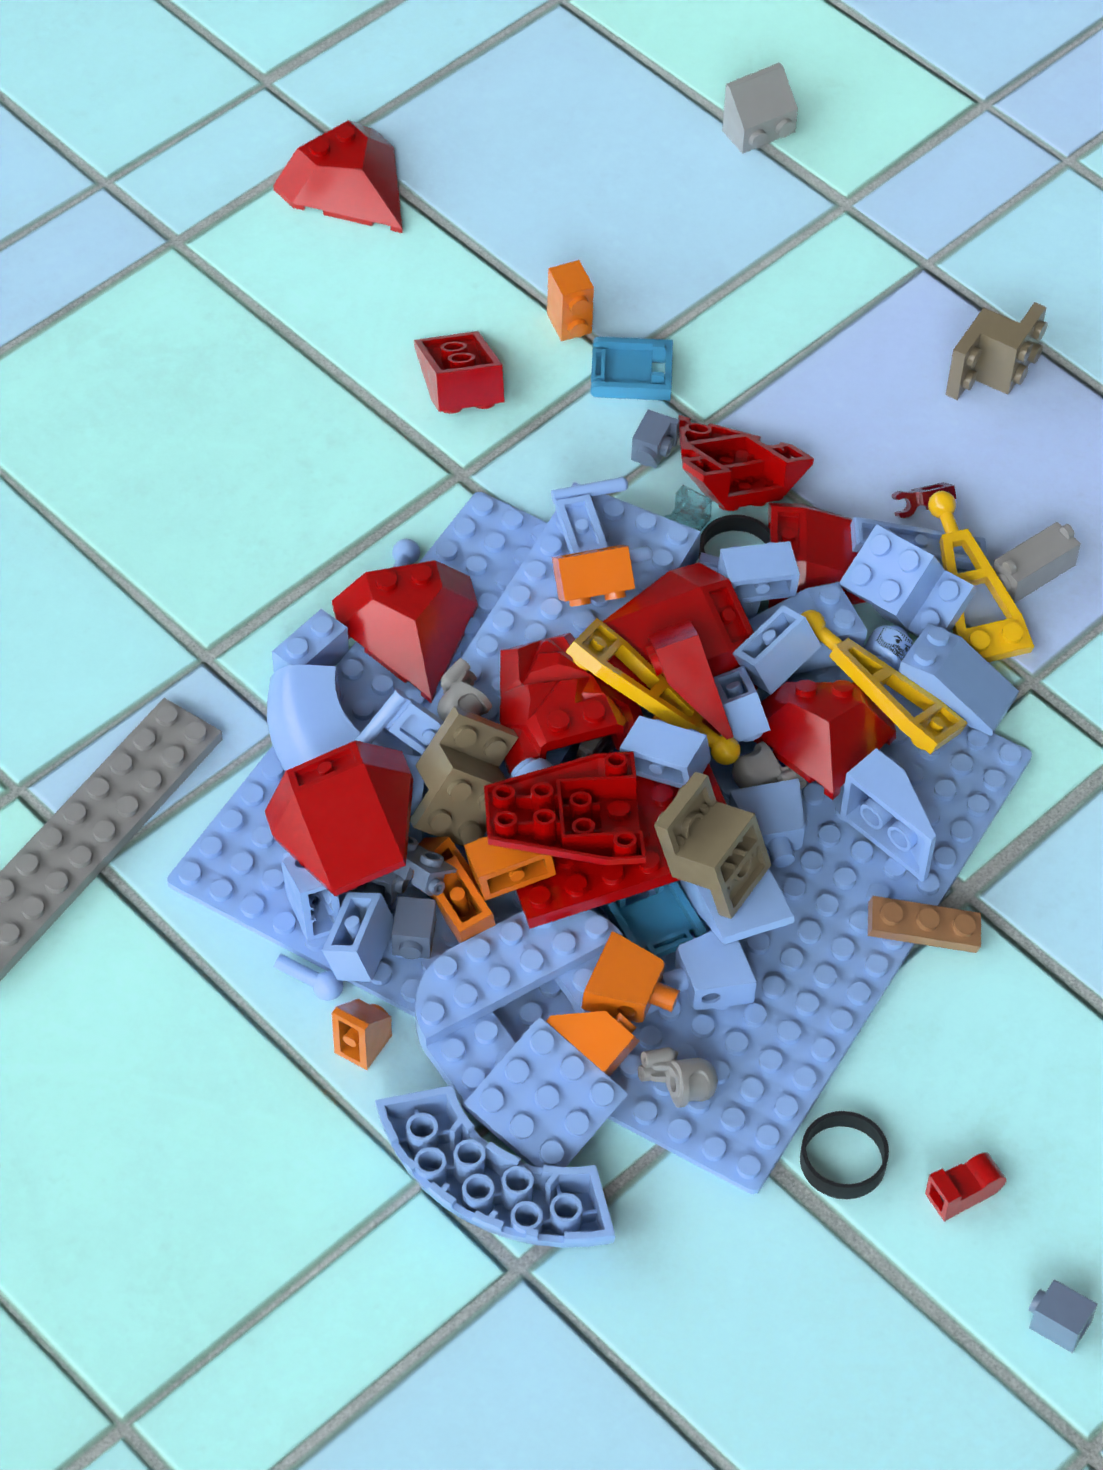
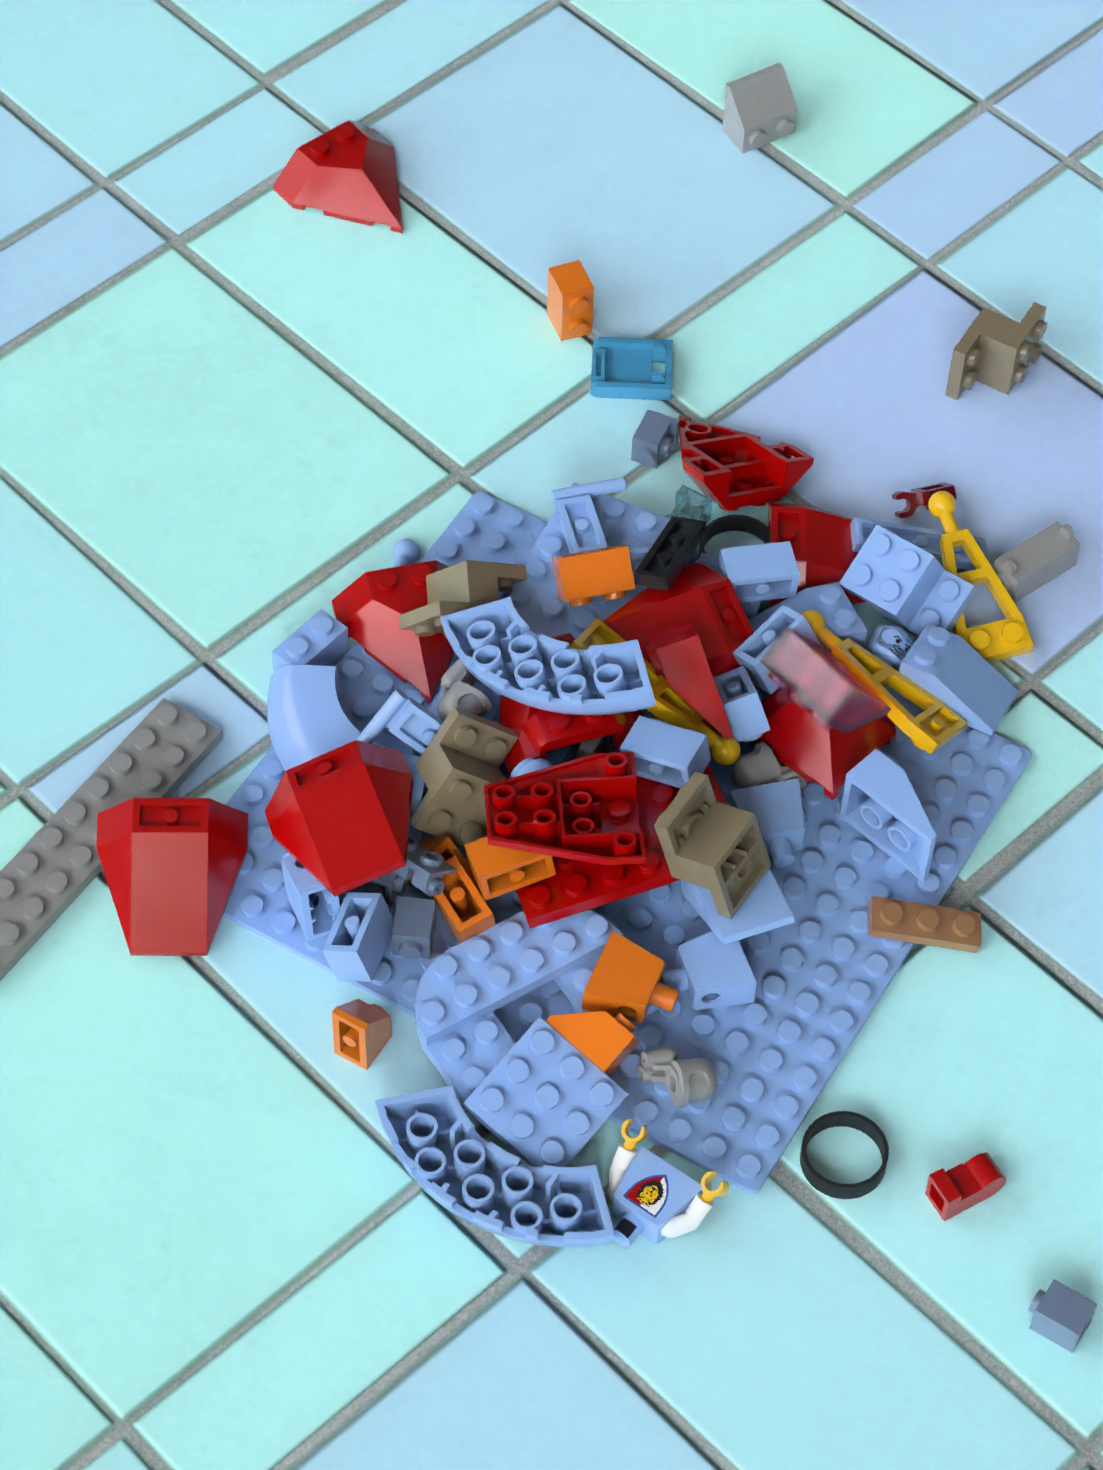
(171, 870): none -> red wedge
(324, 984): light blue bar -> none
(459, 589): none -> dark tan bracket
(460, 371): red slope -> none
(546, 671): none -> light blue brick
(654, 1195): none -> torso
(658, 921): dark azure container -> none
(670, 553): none -> black plate
(821, 683): none -> clear pink slope

